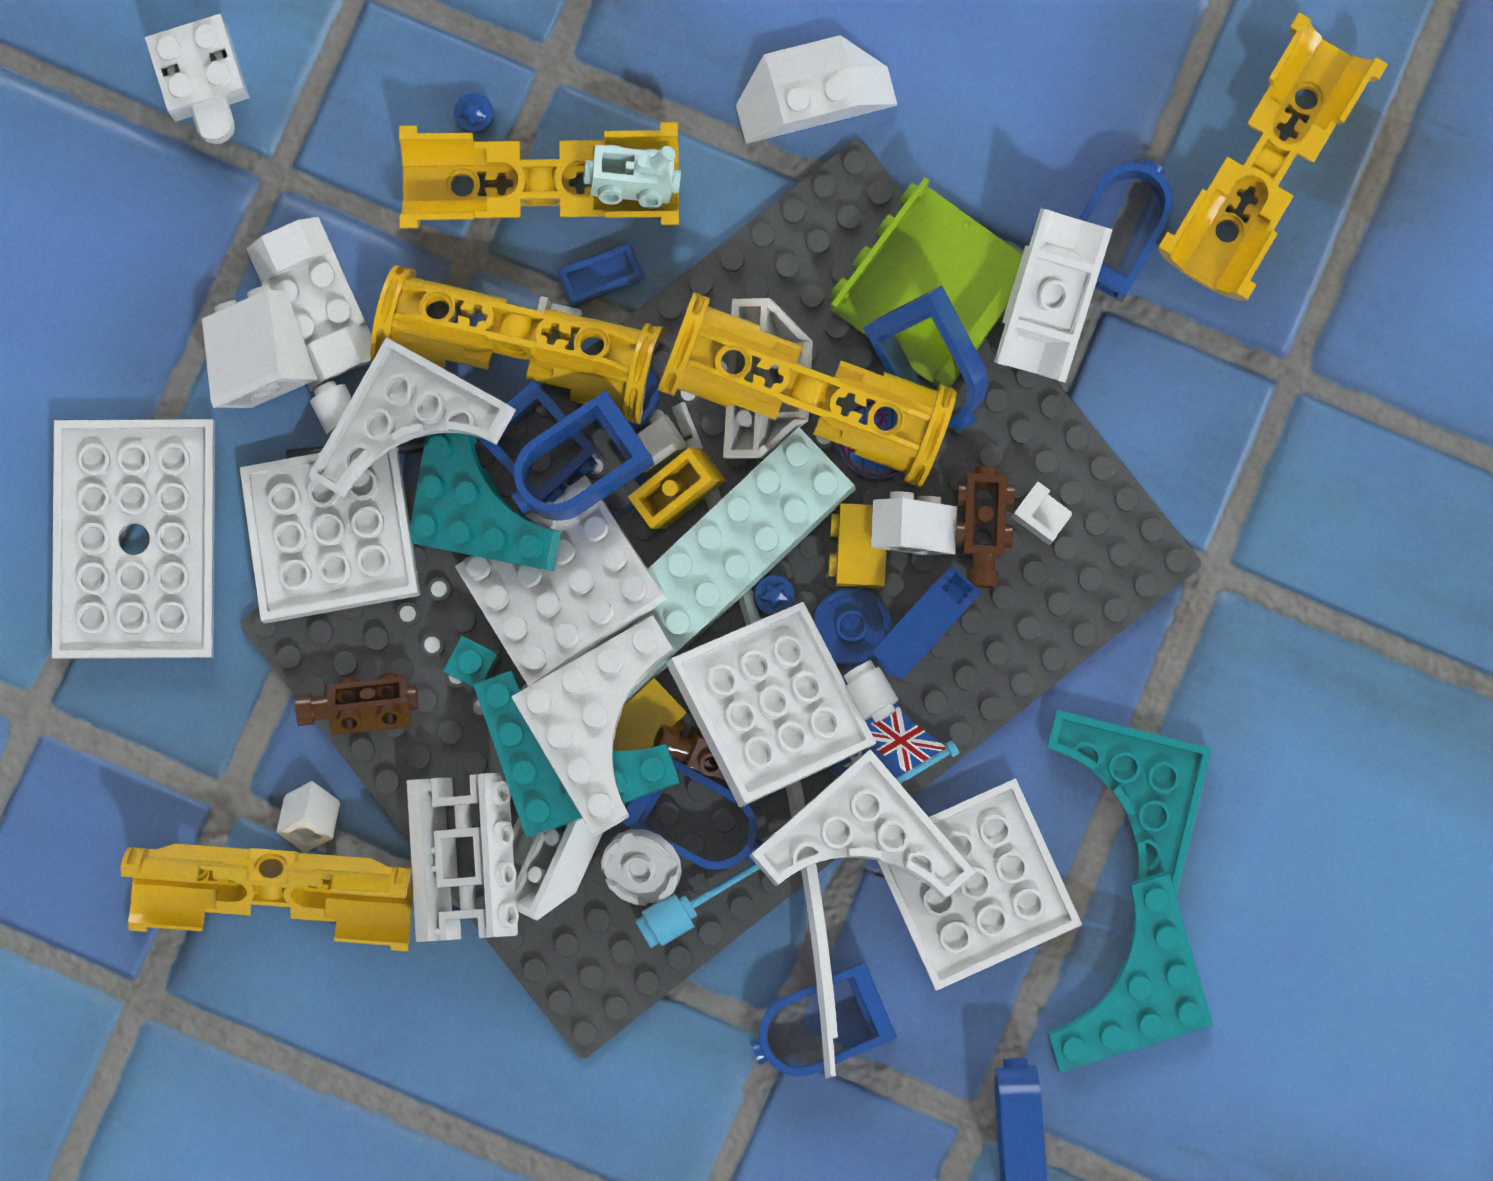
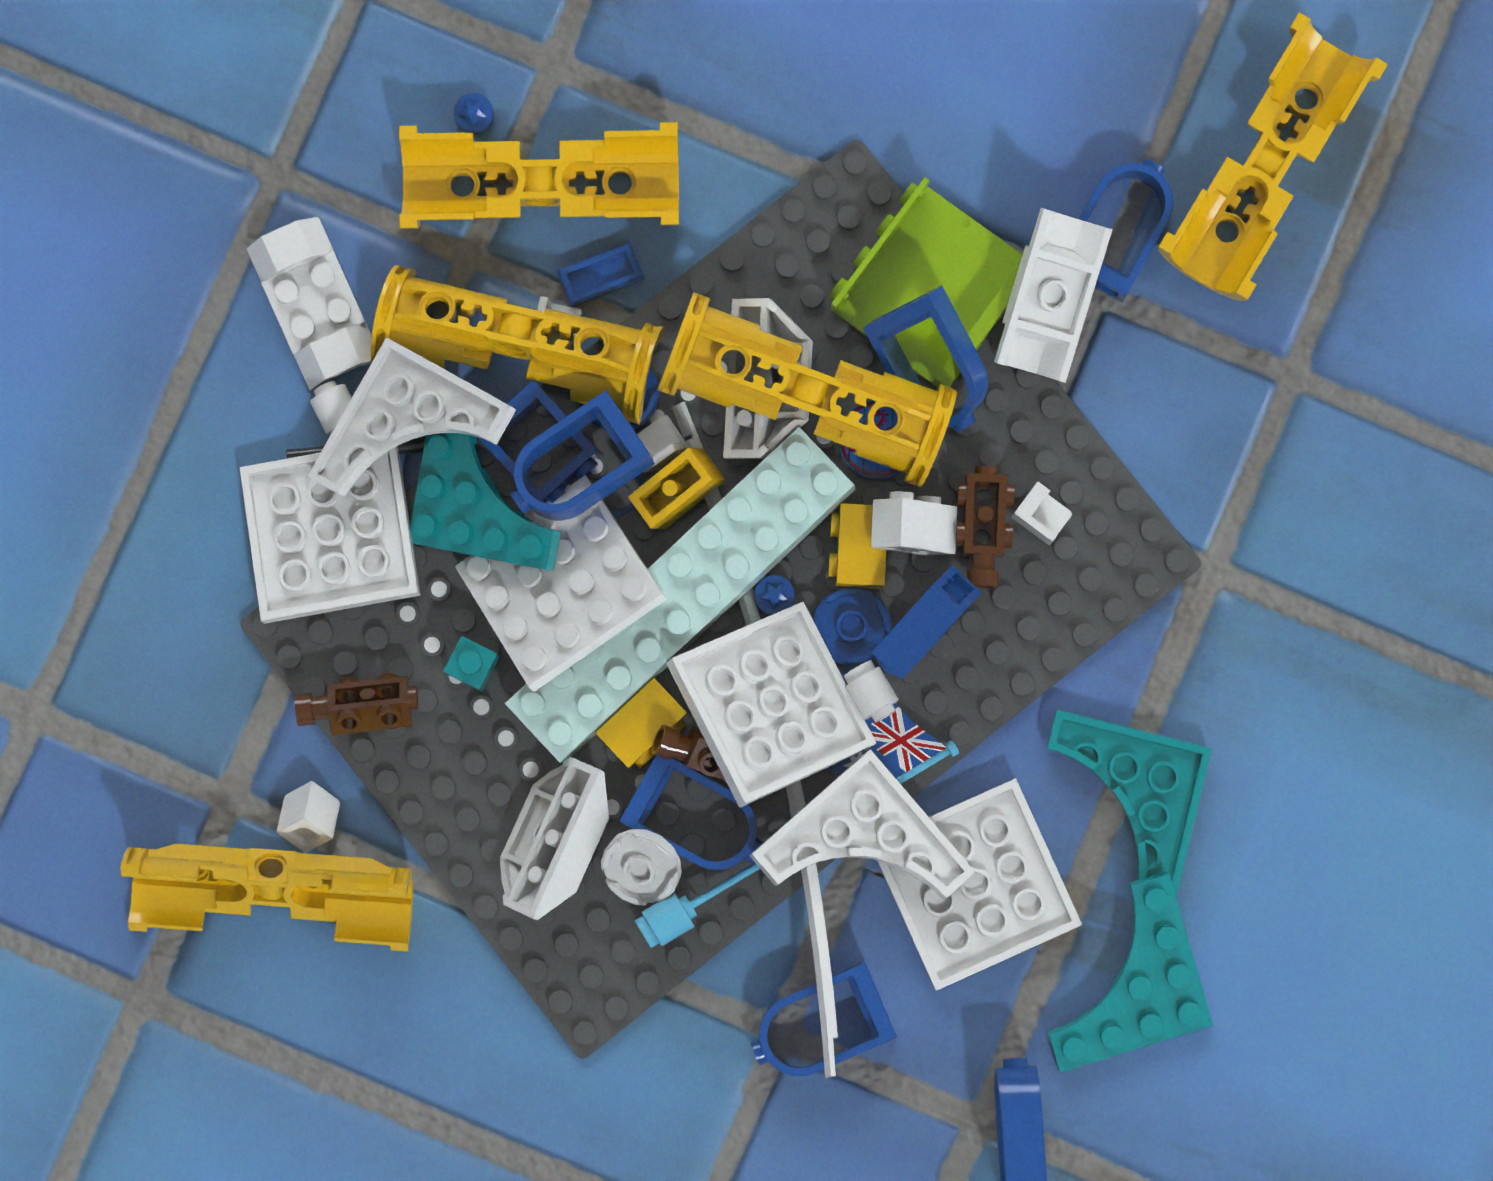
(120, 477): white plate -> none
(197, 76): white brick -> none
(255, 350): white slope -> none
(436, 858): white fence -> none
(532, 781): teal plate -> none
(578, 715): white plate -> none
(632, 175): light aqua brick -> none
(812, 88): white wedge -> none

